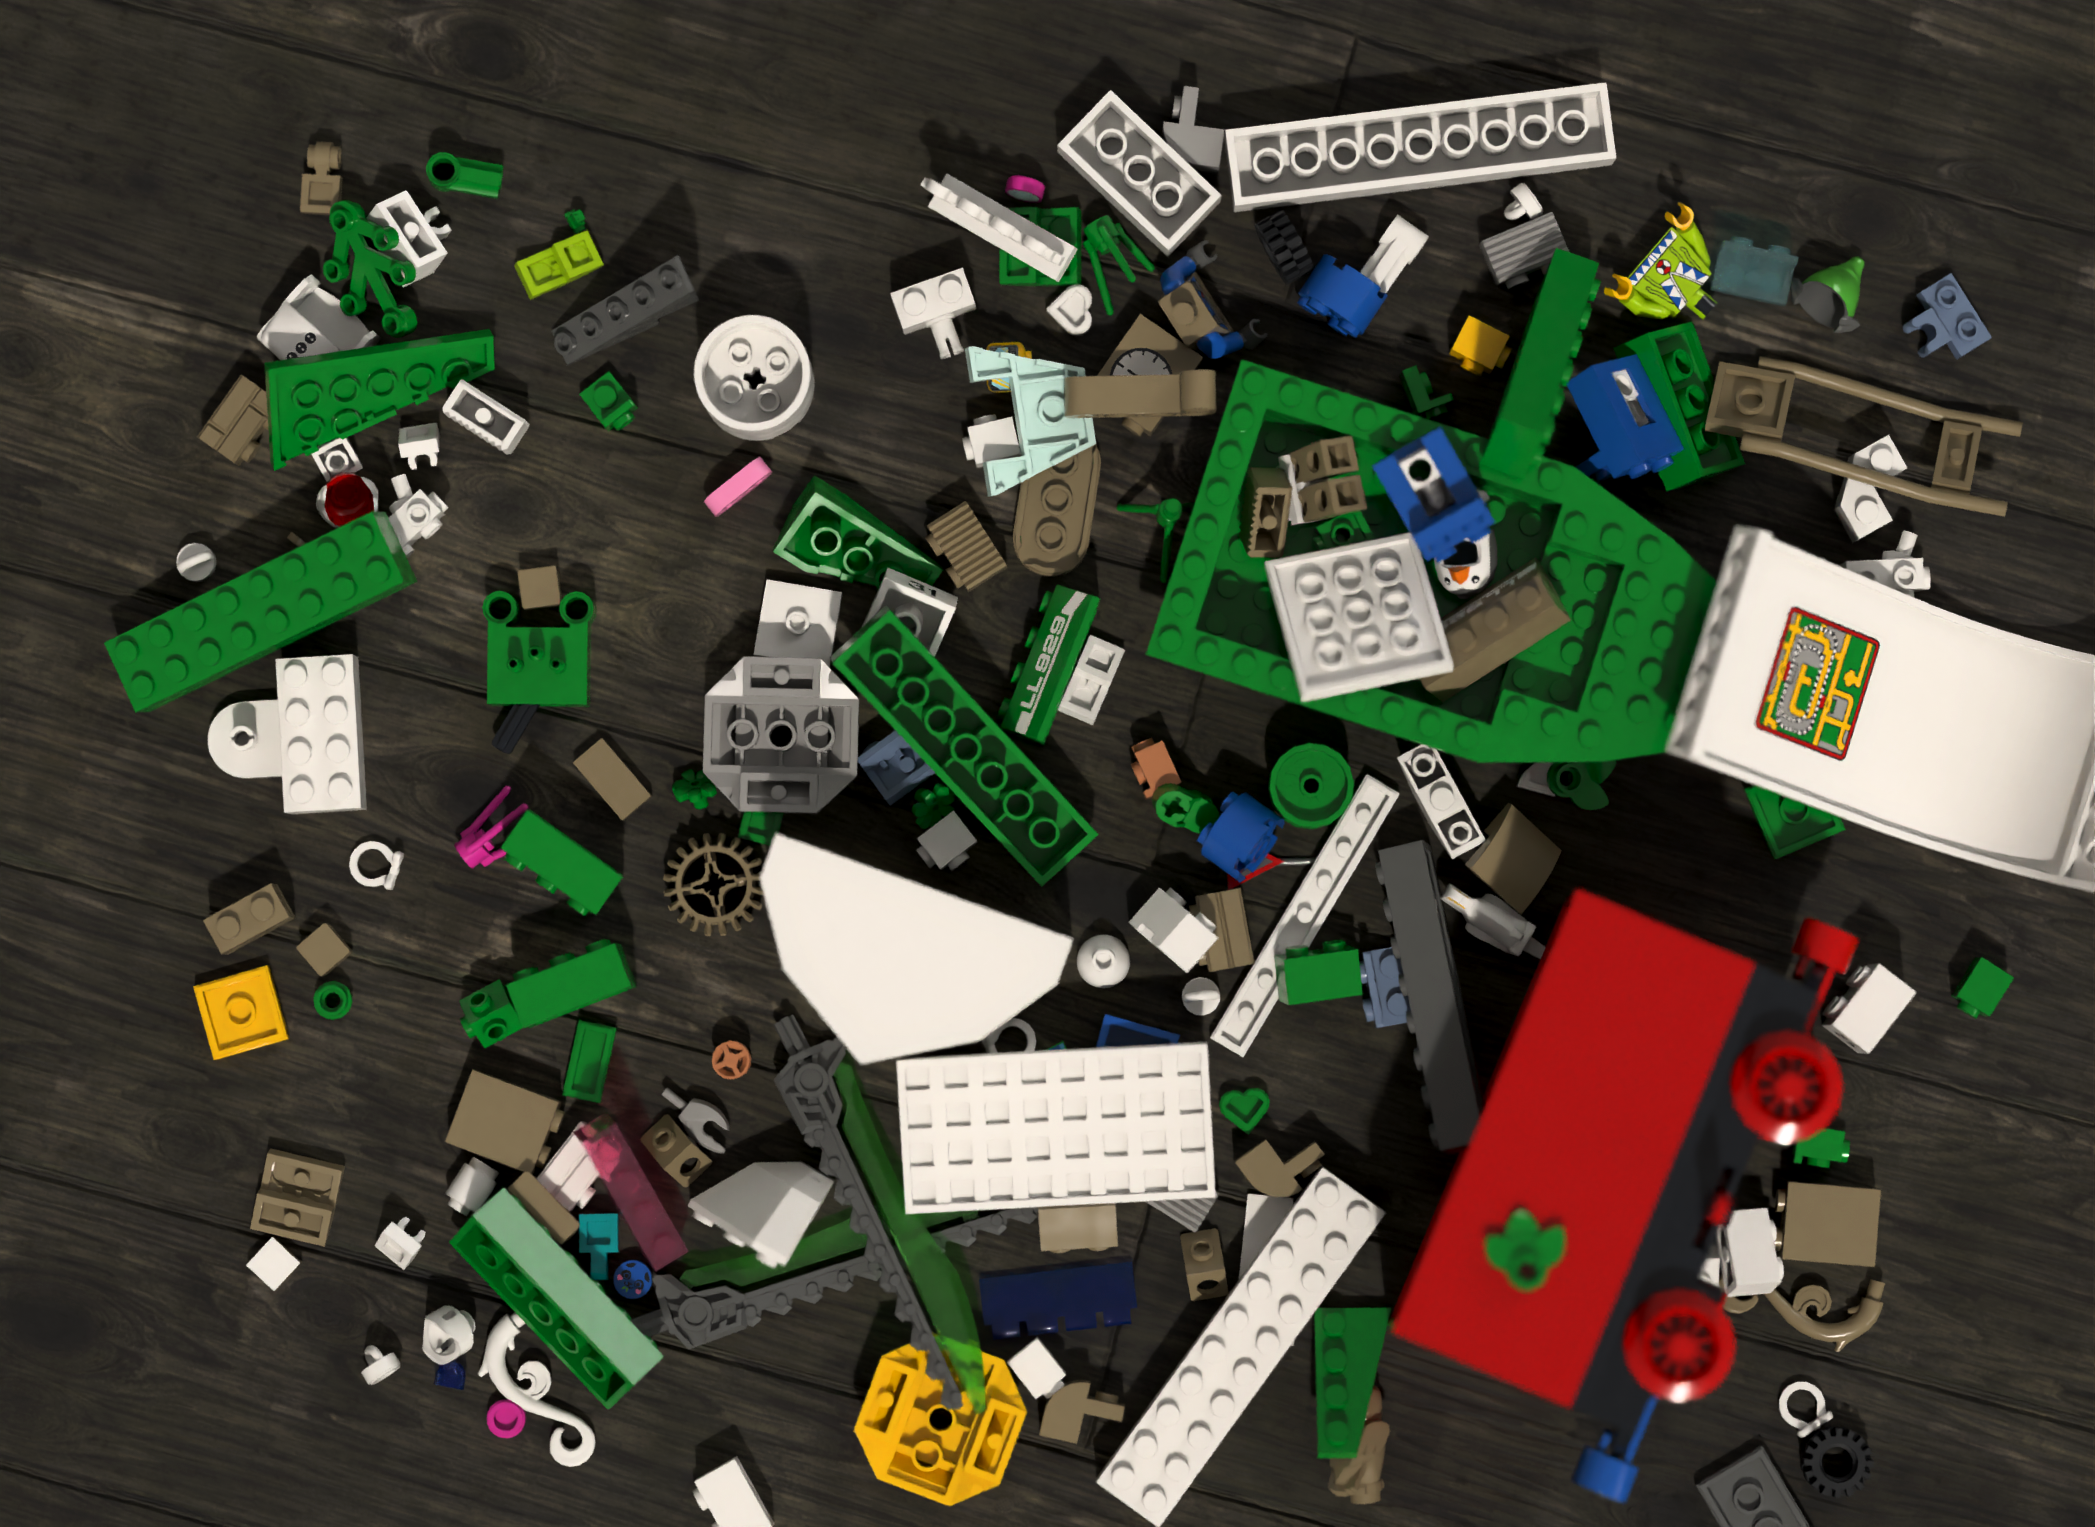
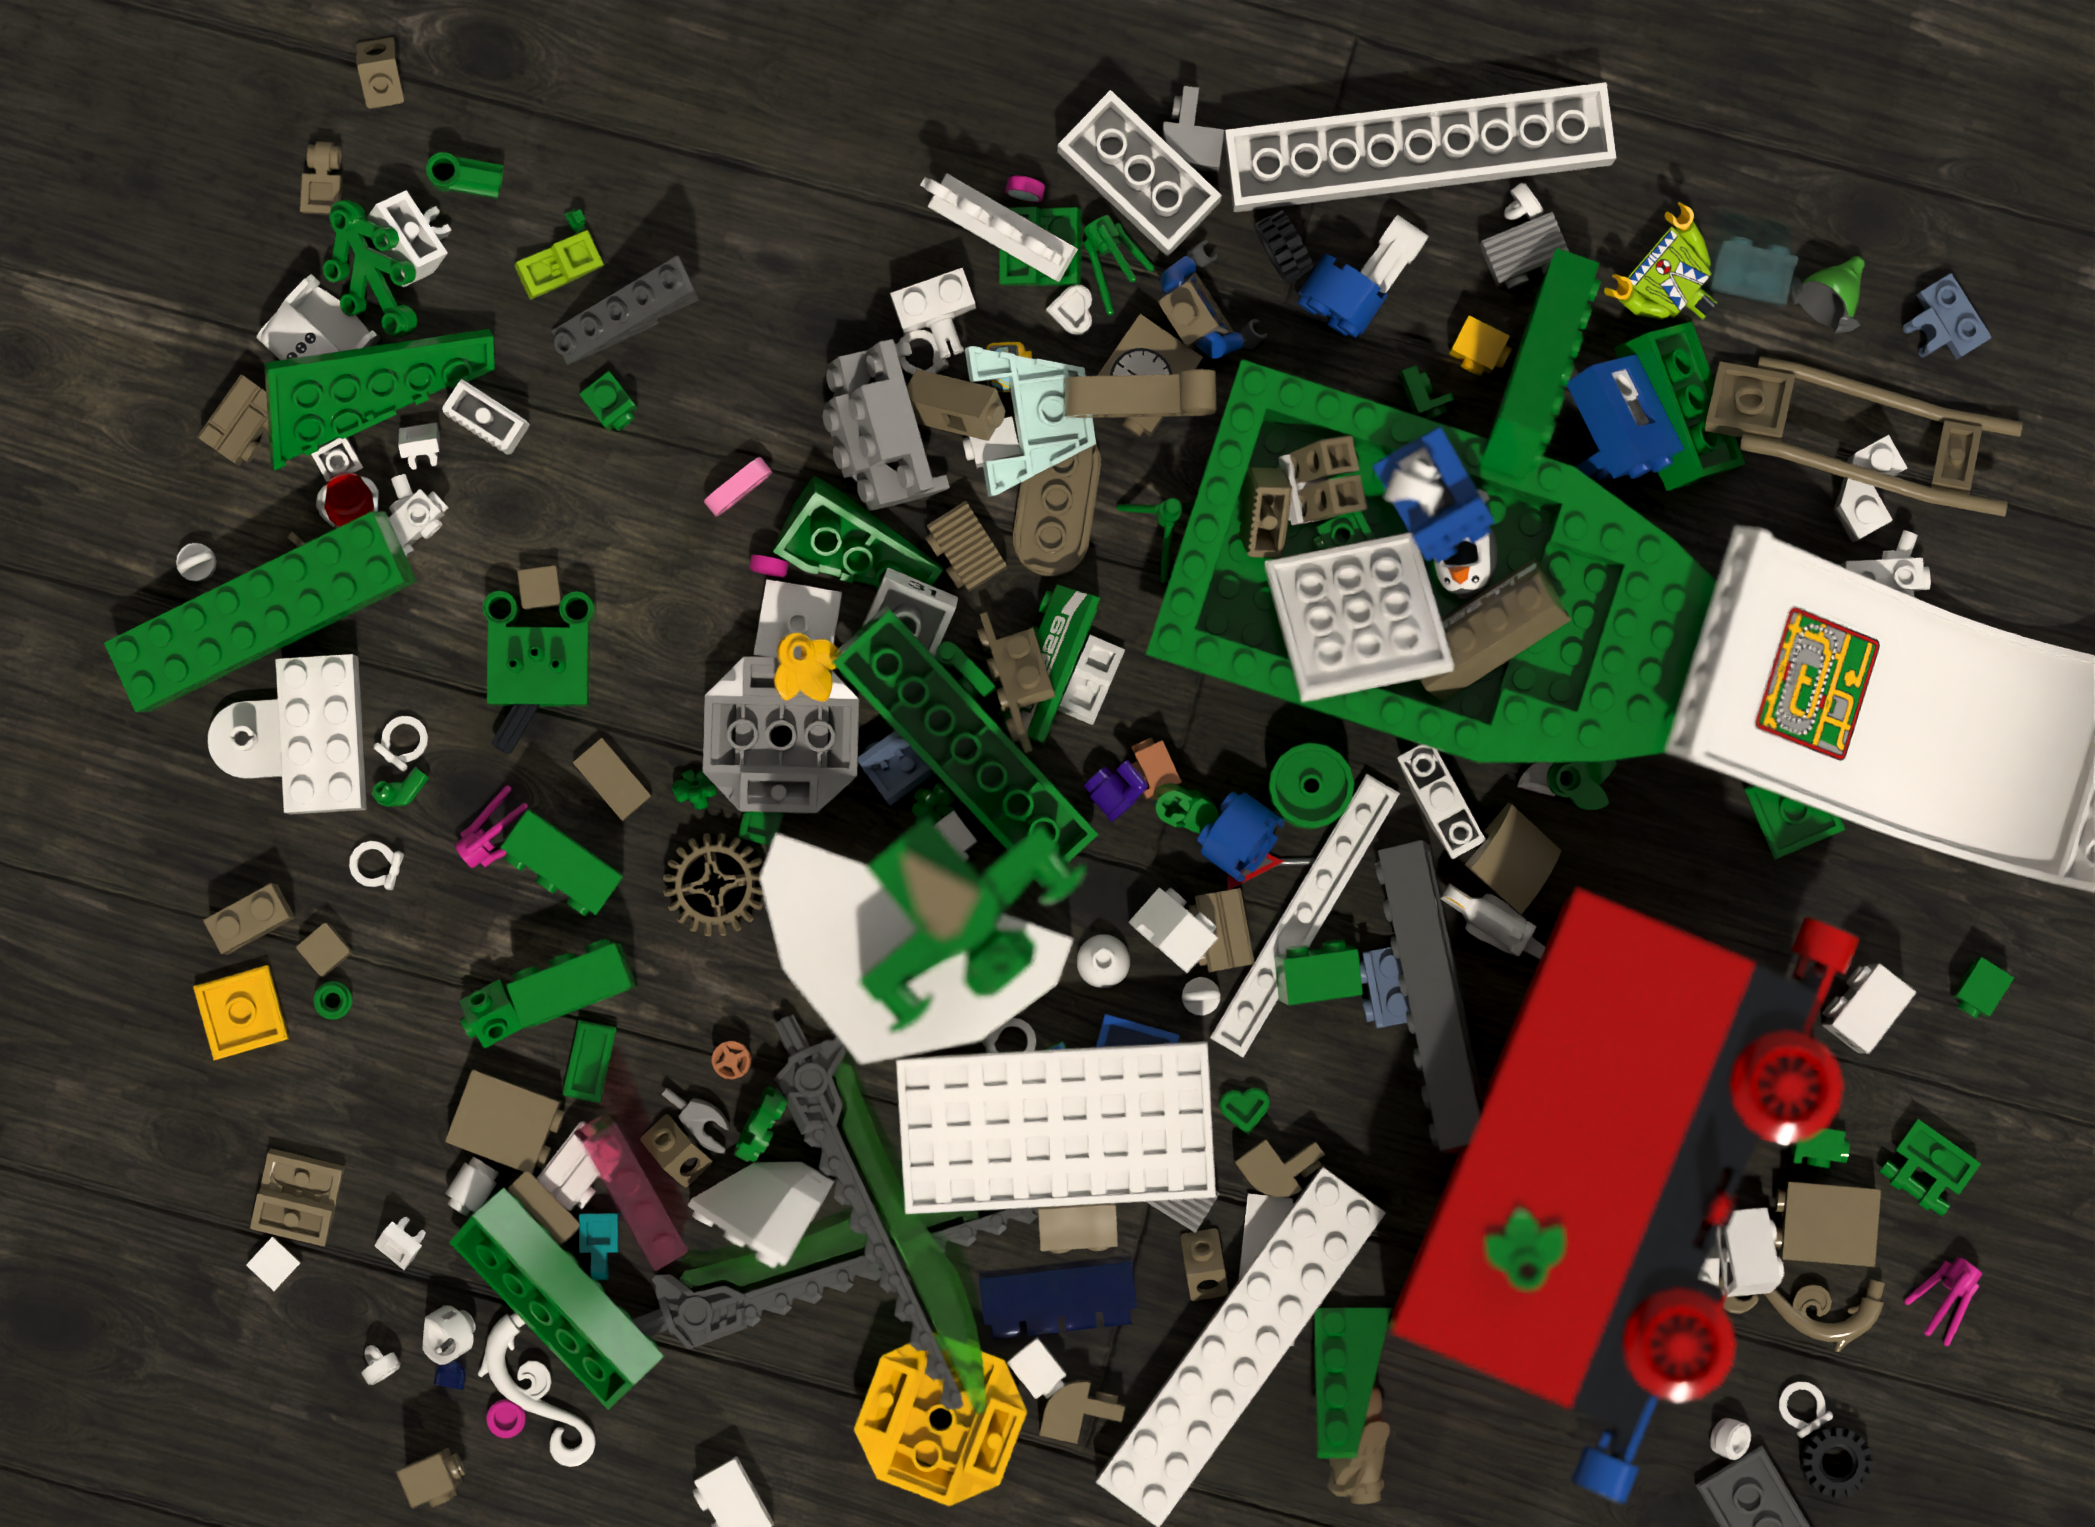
(379, 73): none -> dark tan bracket
(400, 761): none -> white piece
(400, 793): none -> green arm
(432, 1478): none -> dark tan brick
(633, 1279): blue tile -> none
(737, 352): white brick -> none
(755, 1135): none -> green plate
(768, 565): none -> dark pink tile
(807, 673): none -> yellow plate
(877, 427): none -> light grey piece
(939, 364): none -> white piece
(939, 898): none -> dark tan slope
(955, 405): none -> dark tan brick
(972, 677): none -> green plate
(992, 954): none -> green piece
(1021, 671): none -> dark tan bracket
(1112, 792): none -> dark purple piece
(1415, 485): none -> white piece
(1730, 1438): none -> white tile
(1937, 1158): none -> green plate
(1961, 1281): none -> dark pink plant

